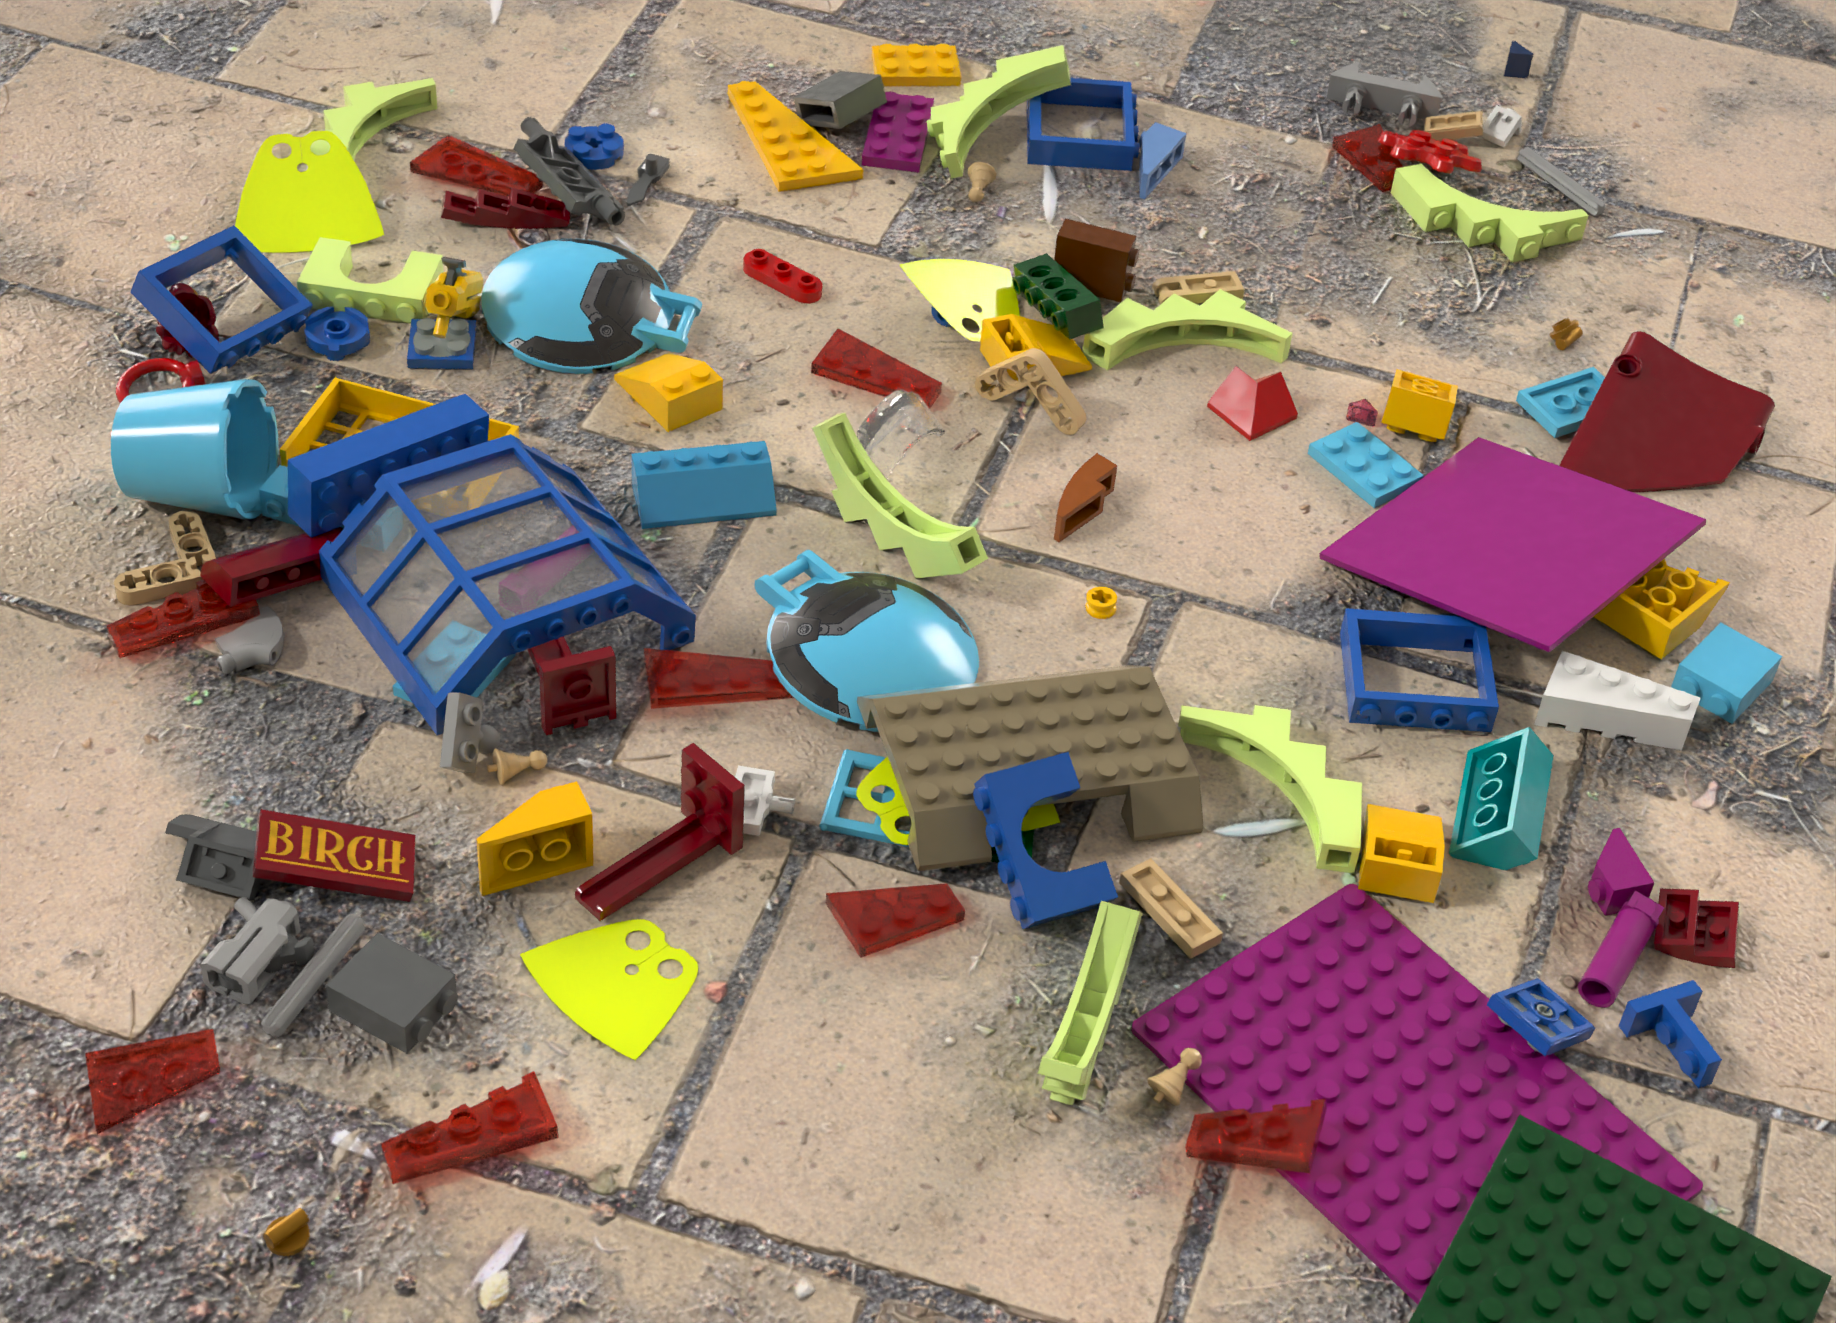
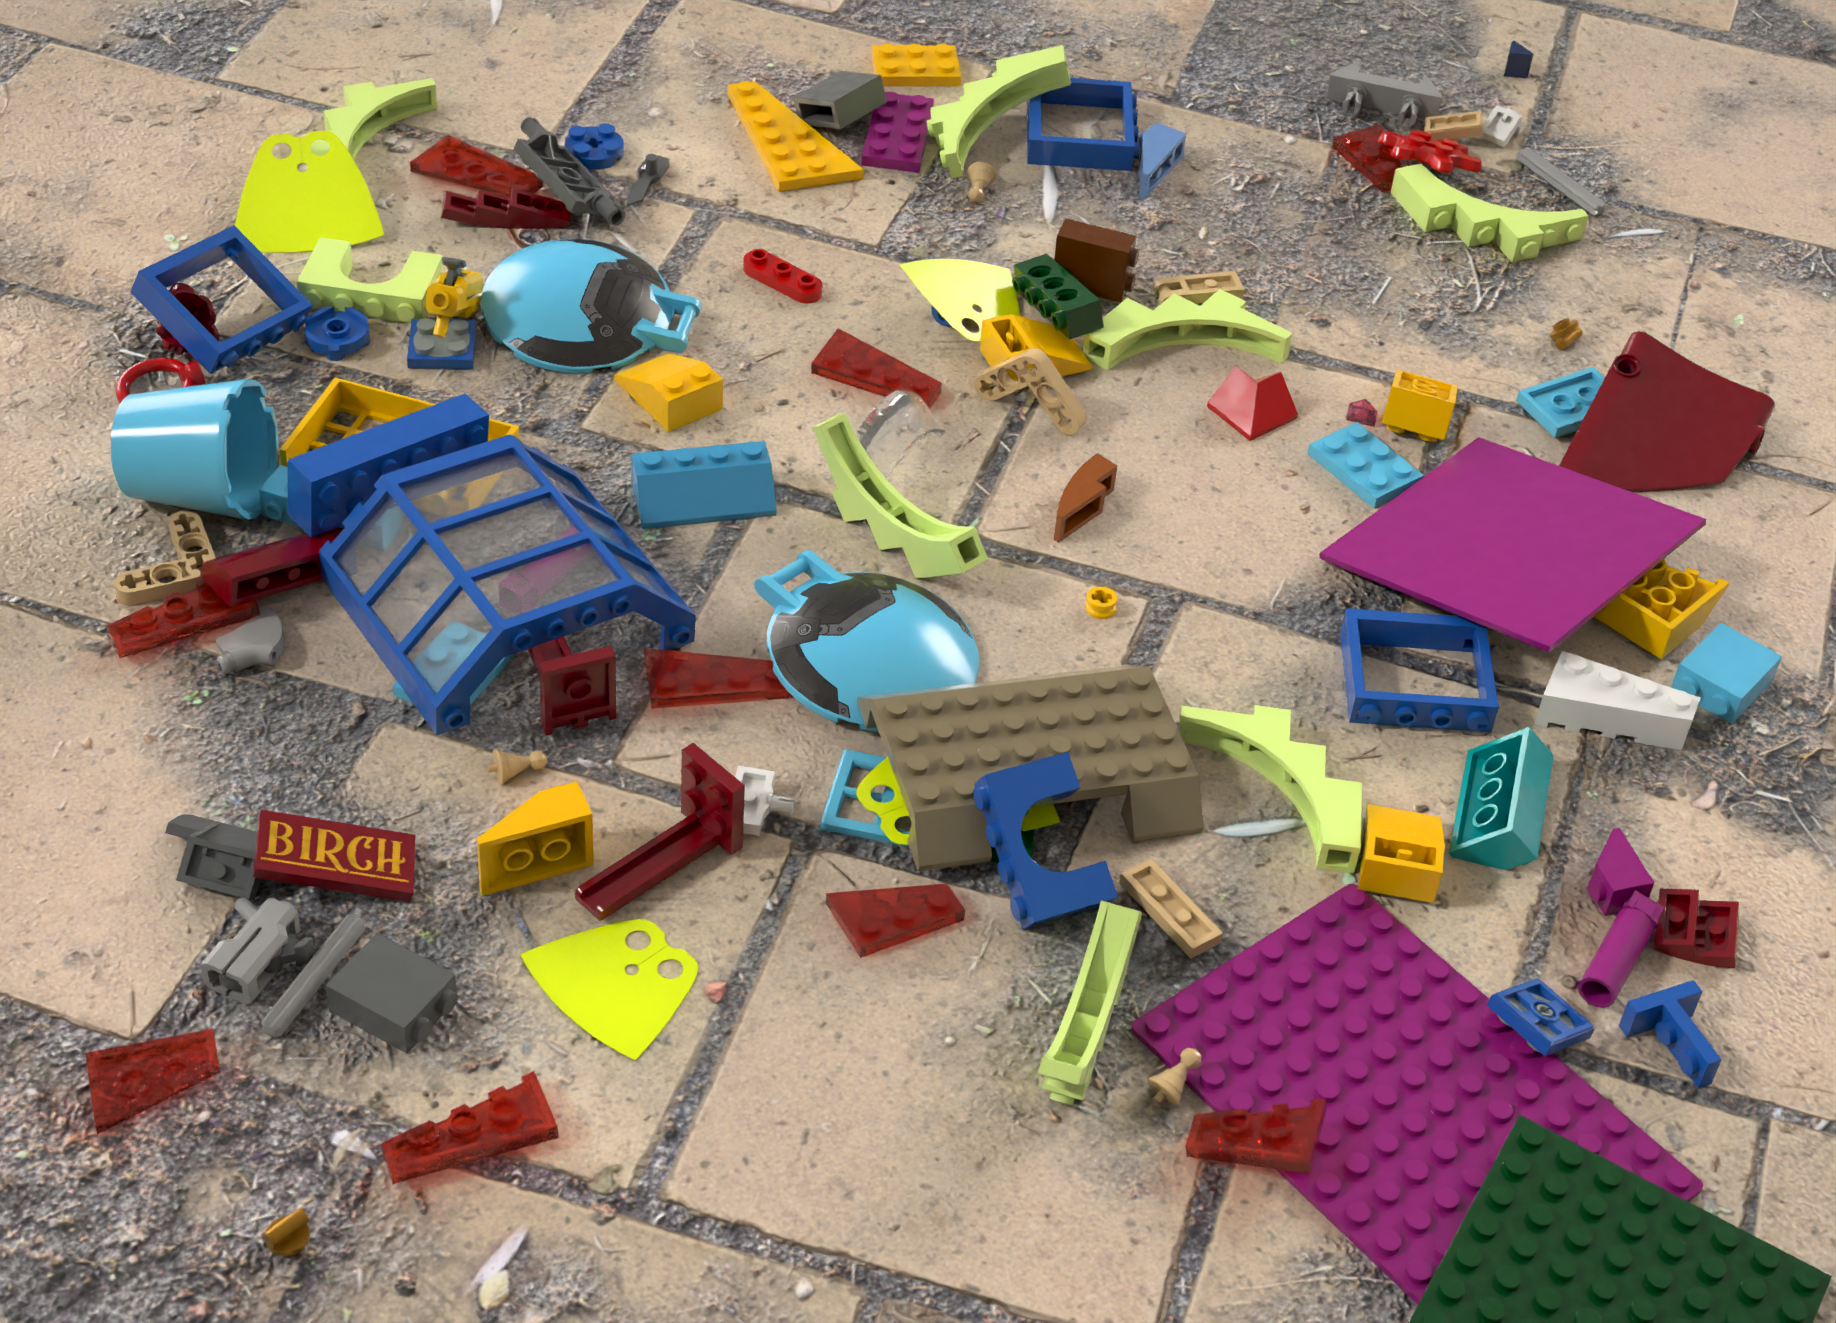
(464, 734): light grey plate -> none

